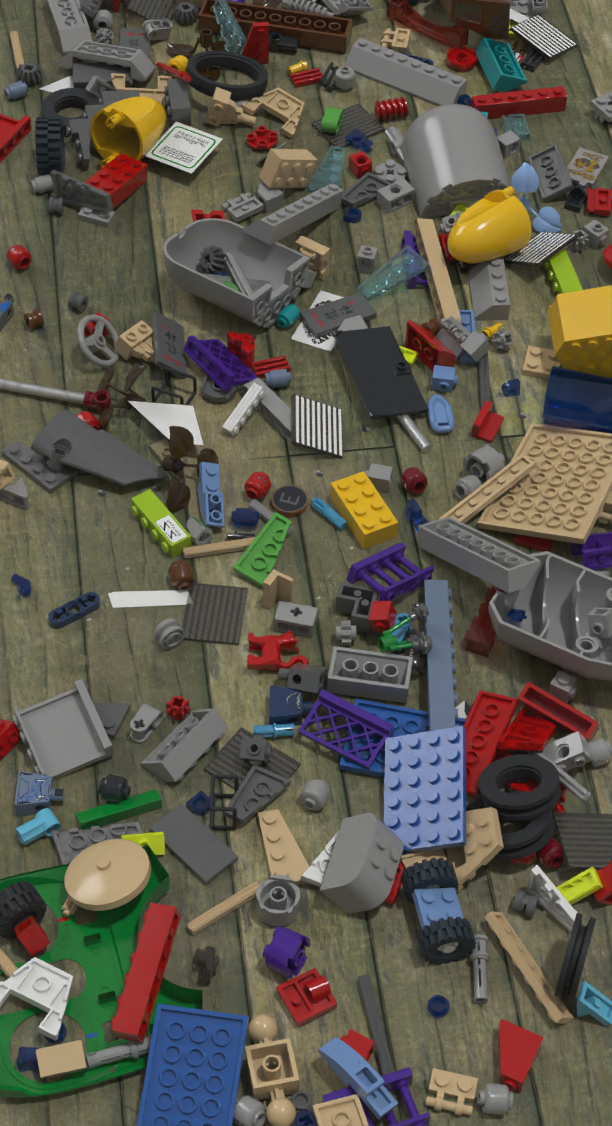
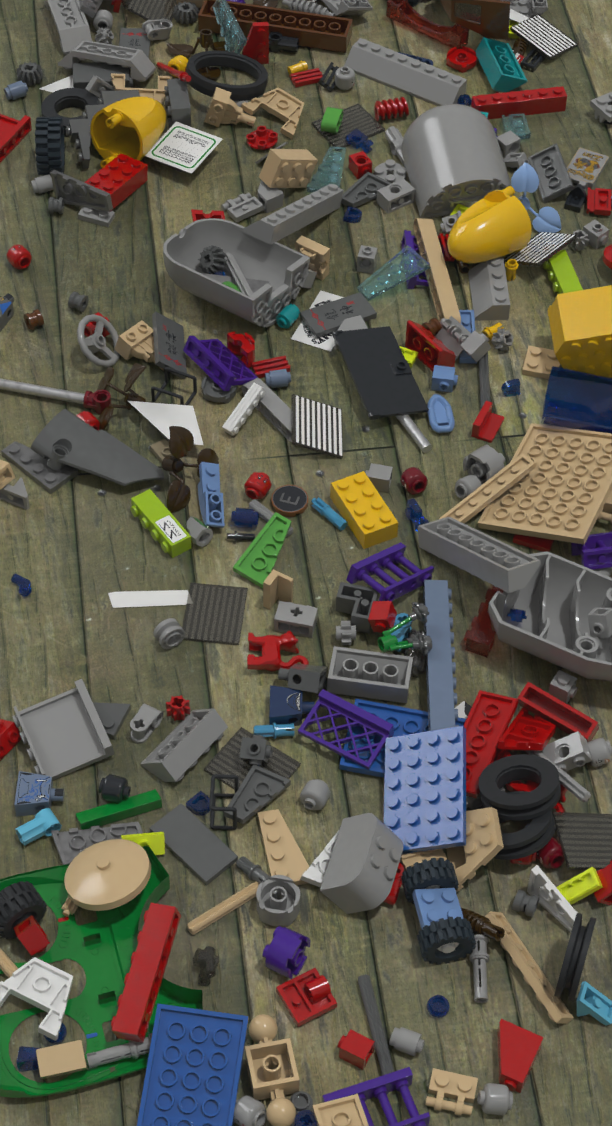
(16, 48): tan axle -> none
(69, 617): dark blue beam -> none
(181, 574): reddish brown head -> none
(217, 548): tan axle -> none
(253, 871): none -> dark grey axle
(360, 1075): medium blue slope -> none
(400, 39): tan plate -> none
(406, 1041): none -> light grey brick
(482, 925): none -> dark brown hinge
(511, 267): none -> yellow pin
(515, 159): none -> light grey bracket

